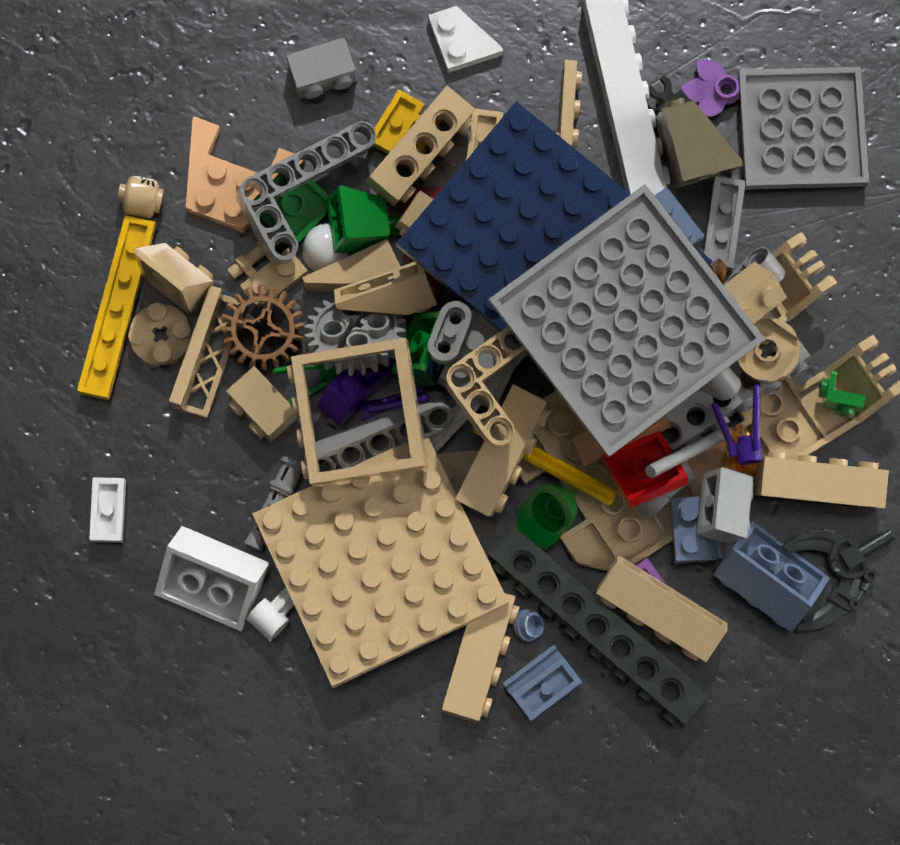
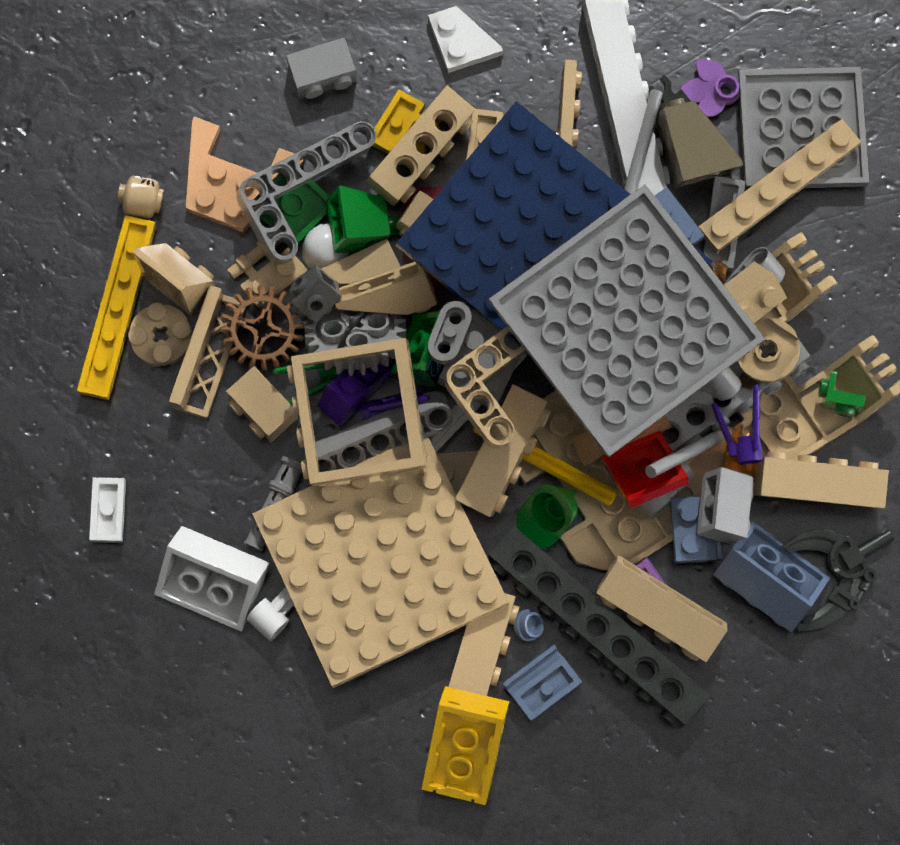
(314, 294): none -> dark grey brick
(465, 745): none -> yellow piece
(643, 141): none -> light grey bar
(779, 185): none -> tan plate

